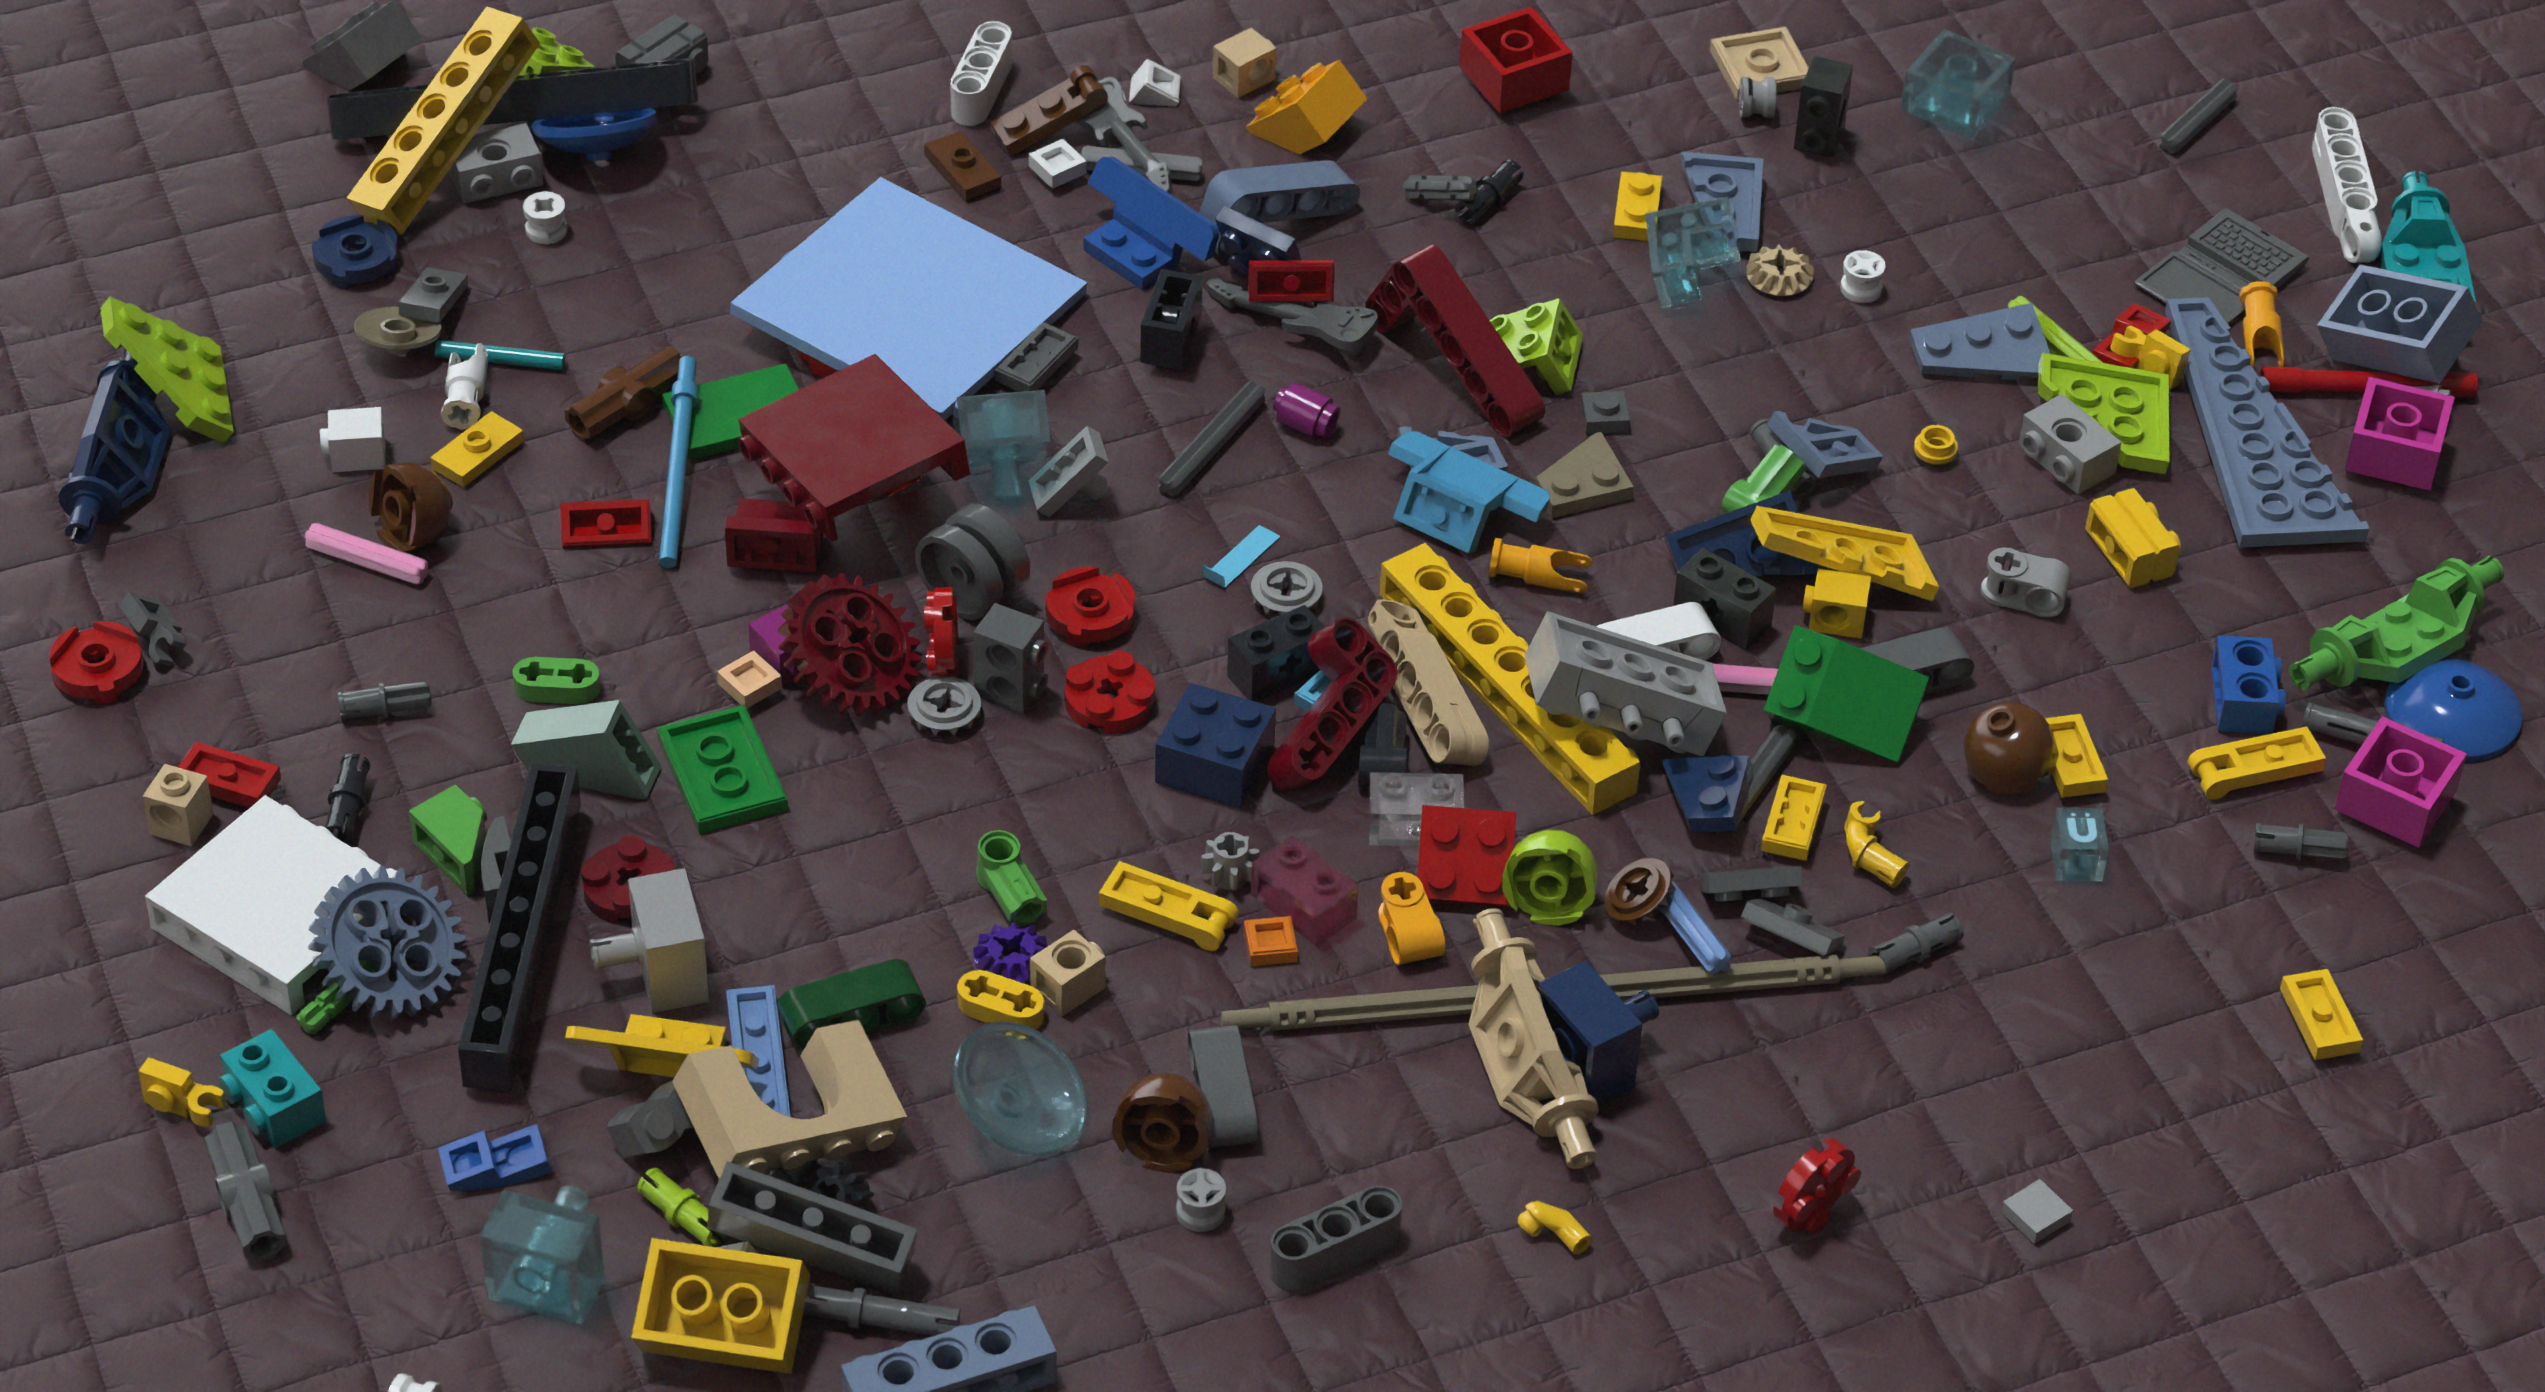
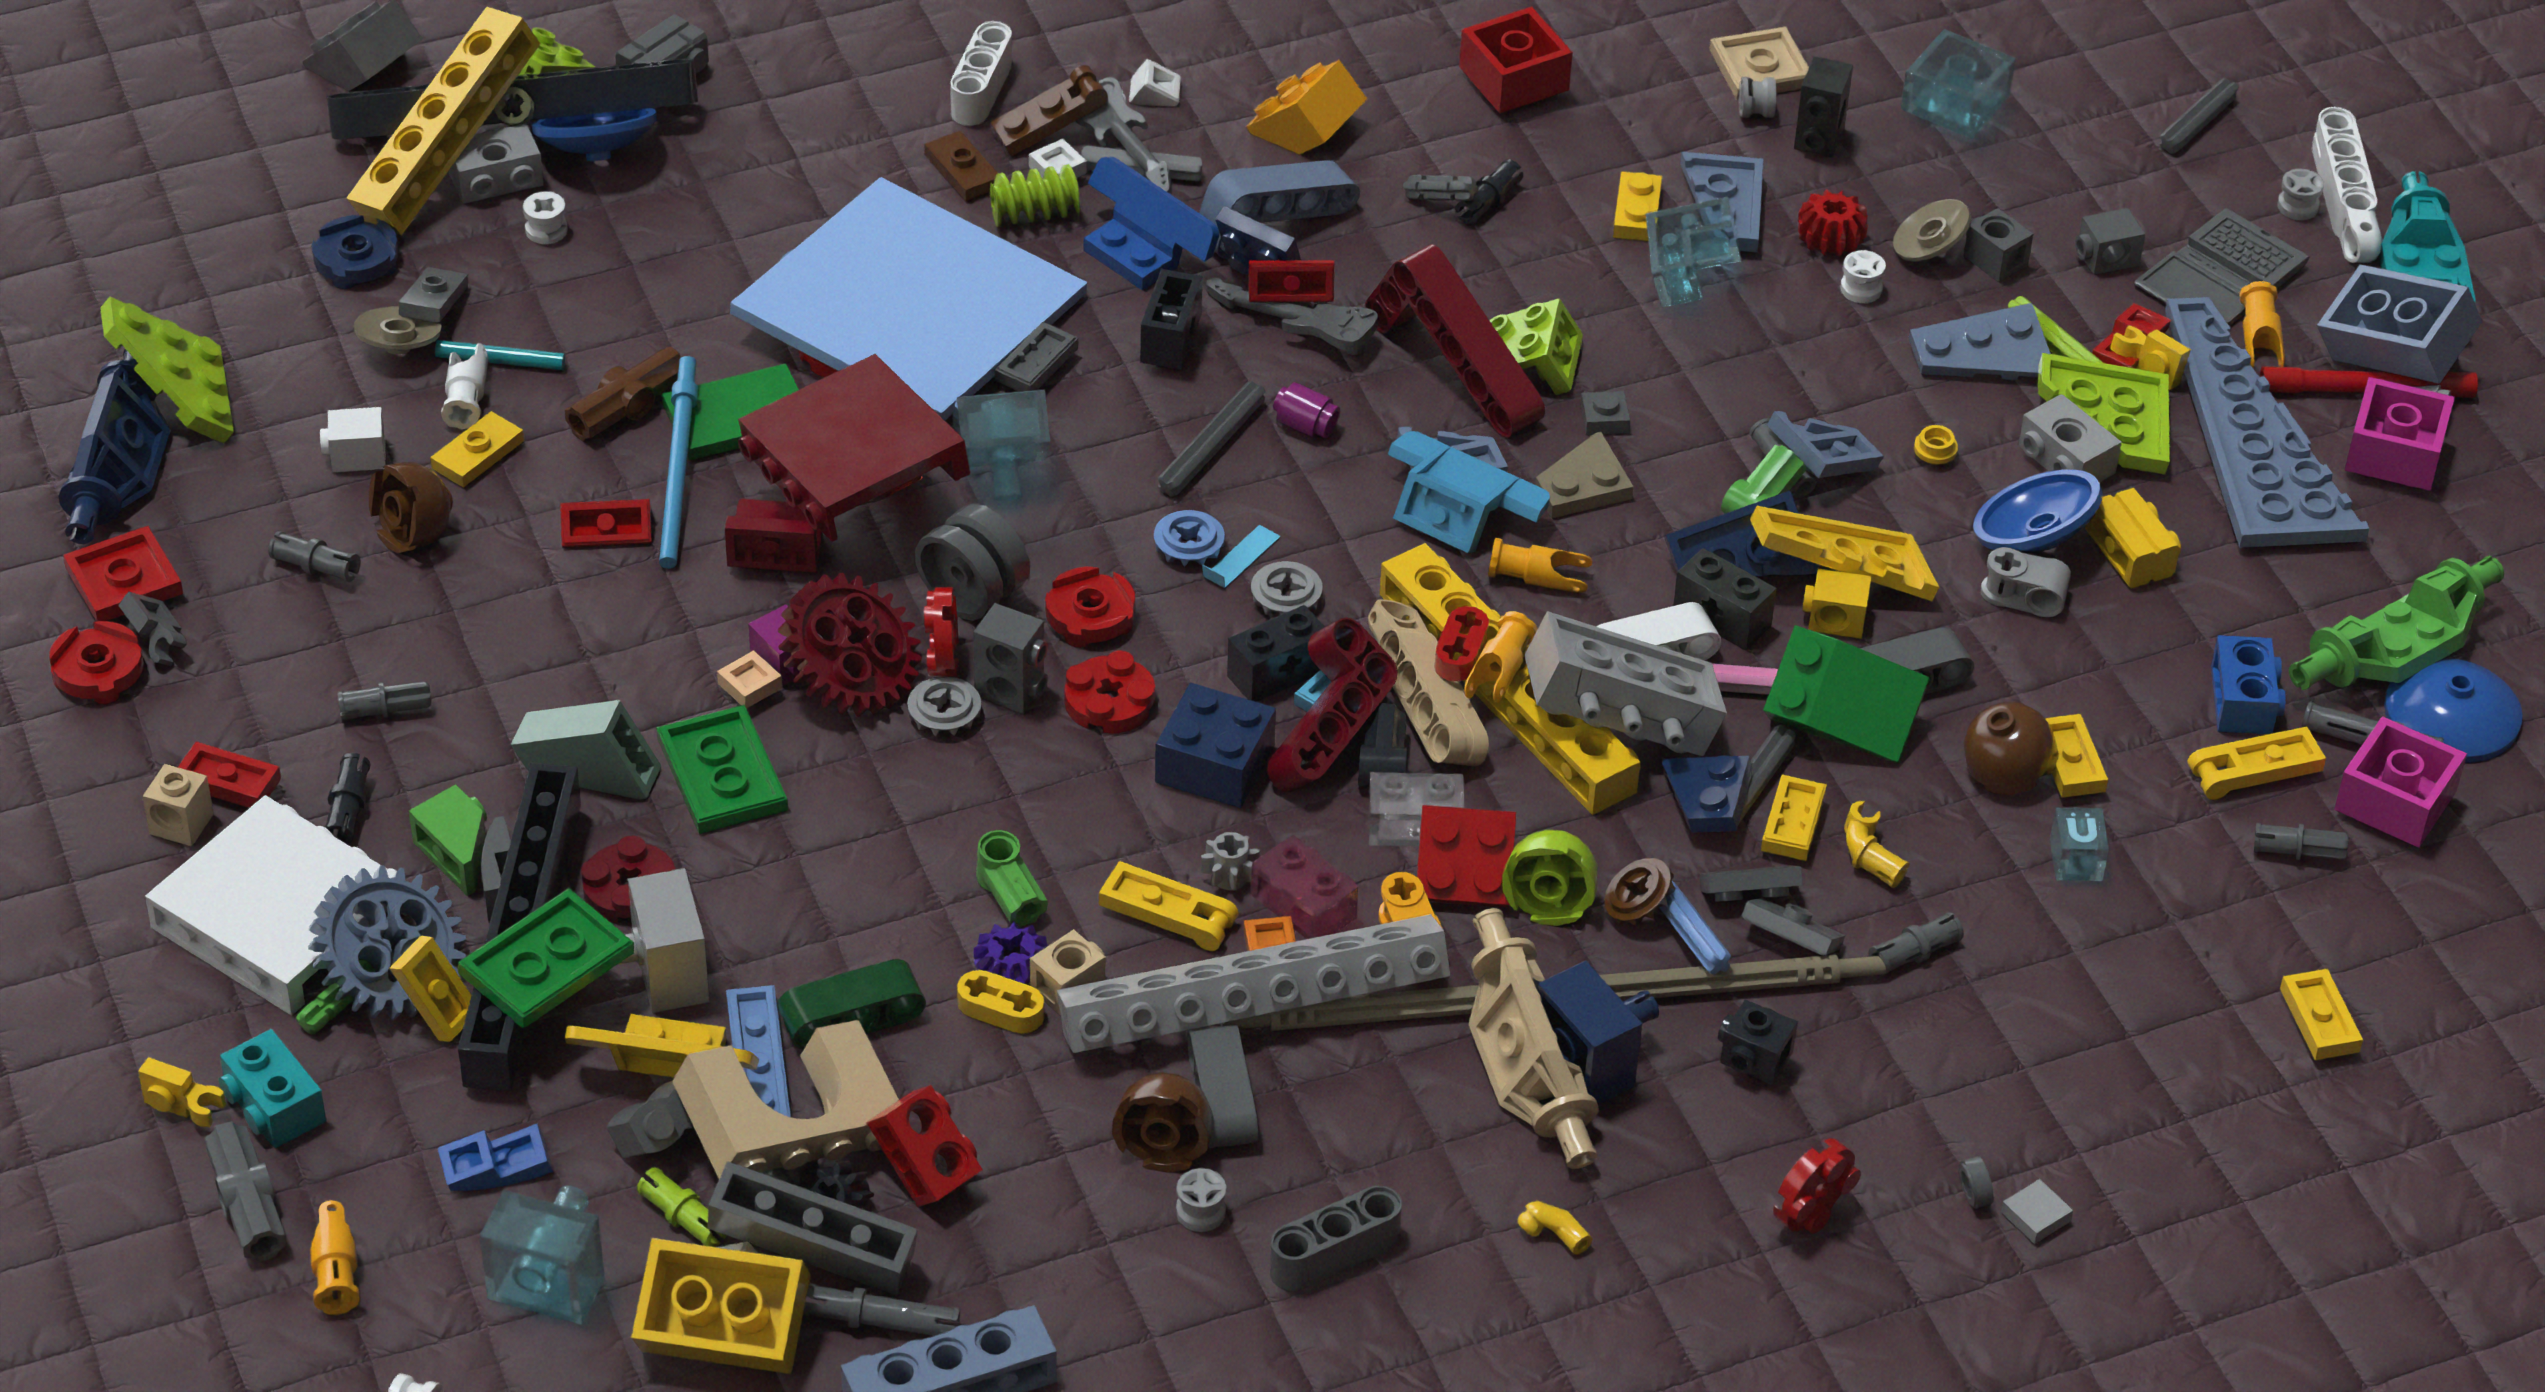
(121, 565): none -> red plate
(314, 556): none -> dark grey pin
(334, 1261): none -> light orange piece
(366, 553): bright pink axle -> none
(433, 987): none -> yellow plate
(527, 107): none -> olive bush
(545, 958): none -> green tile
(556, 680): bright green beam -> none
(915, 1153): none -> red brick
(1019, 1088): clear light blue dish -> none
(1034, 194): none -> lime piece
(1071, 471): light grey tile -> none
(1187, 525): none -> medium blue gear
(1244, 62): tan brick -> none
(1253, 983): none -> light grey brick
(1468, 645): none -> red beam
(1502, 655): none -> light orange piece
(1757, 1041): none -> black brick
(1765, 277): tan gear -> none
(1832, 223): none -> red gear
(1932, 230): none -> dark tan dish
(1976, 1182): none -> dark grey tile
(1998, 244): none -> dark grey brick
(2039, 511): none -> blue dish
(2110, 241): none -> dark grey brick
(2300, 194): none -> light grey wheel

